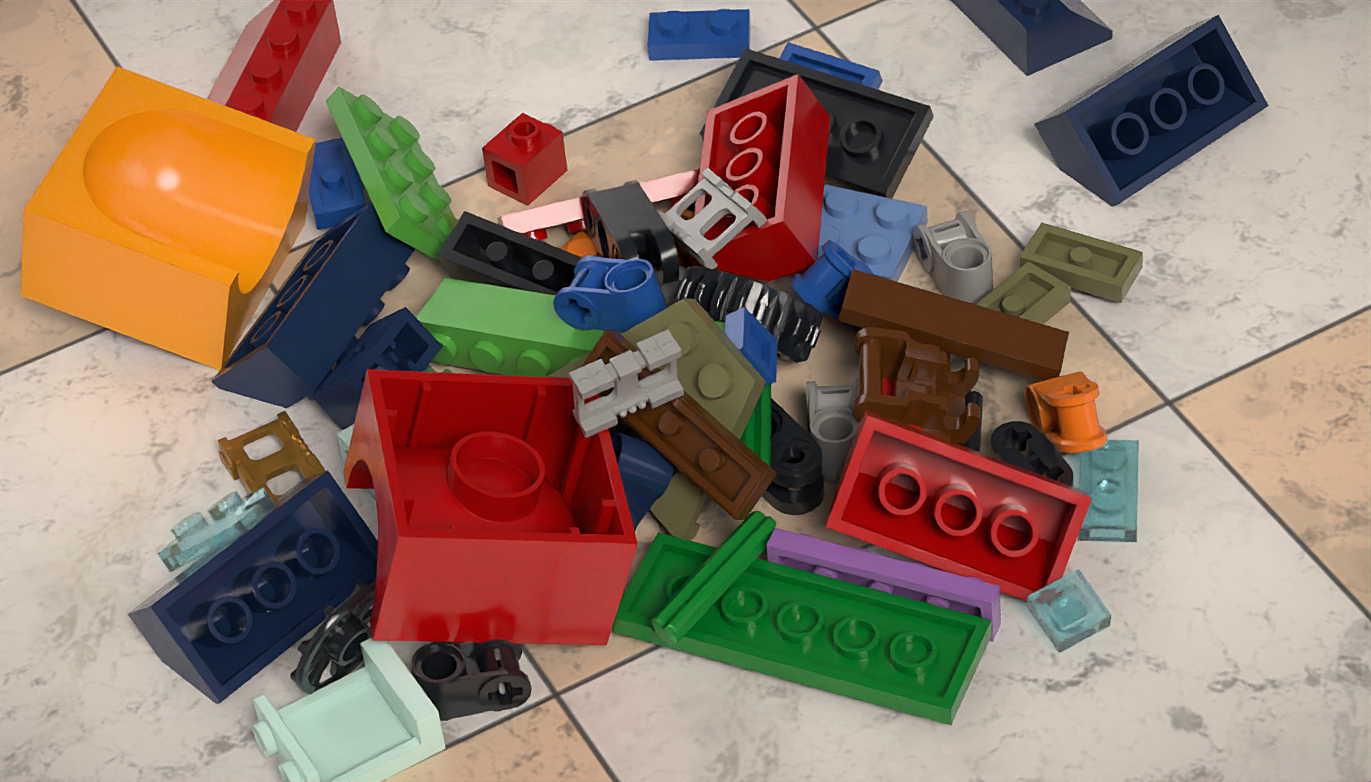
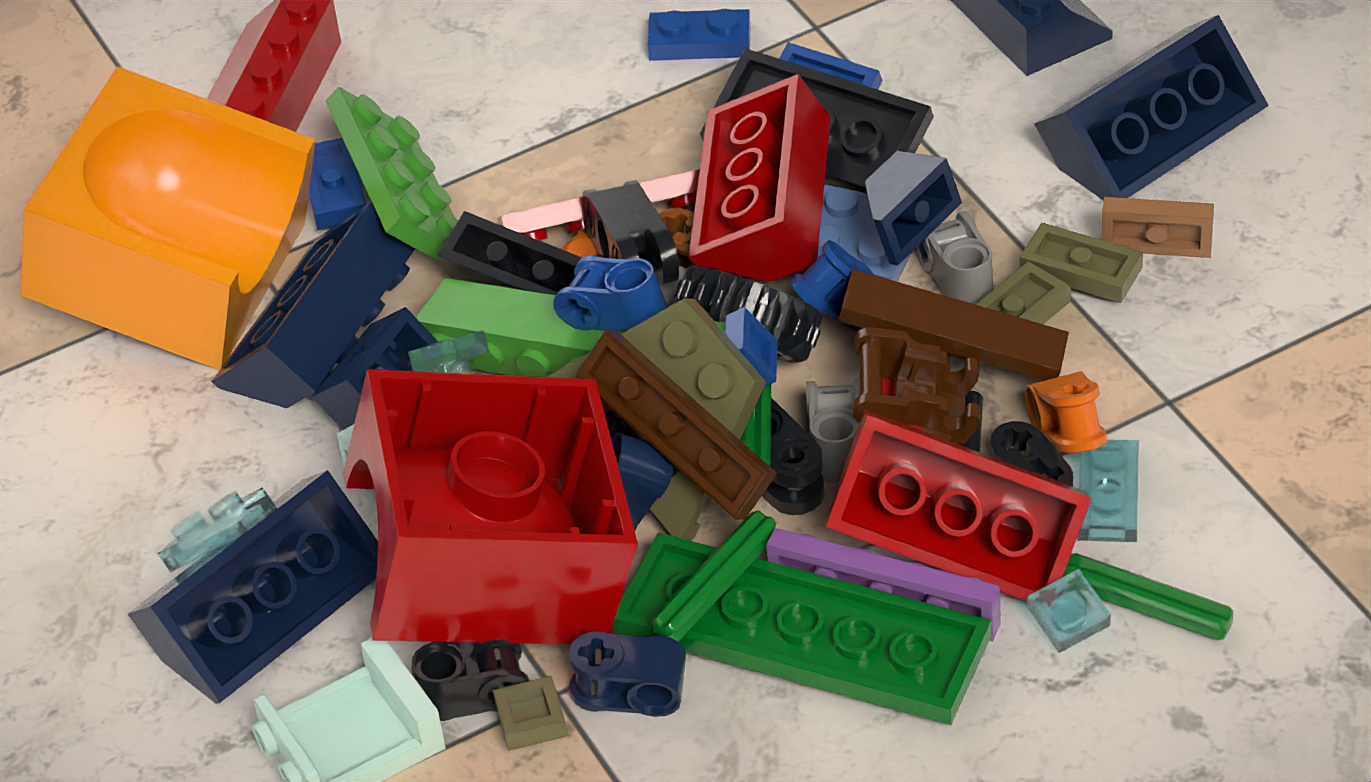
(256, 473): pearl gold piece -> none
(336, 641): black wheel -> none
(449, 354): none -> clear light blue plate
(525, 159): red brick -> none
(530, 713): none -> olive plate
(623, 377): light grey piece -> none
(633, 674): none -> dark blue piece
(724, 201): light grey piece -> none
(910, 200): none -> dark blue slope
(1154, 597): none -> green axle
(1159, 226): none -> medium nougat plate

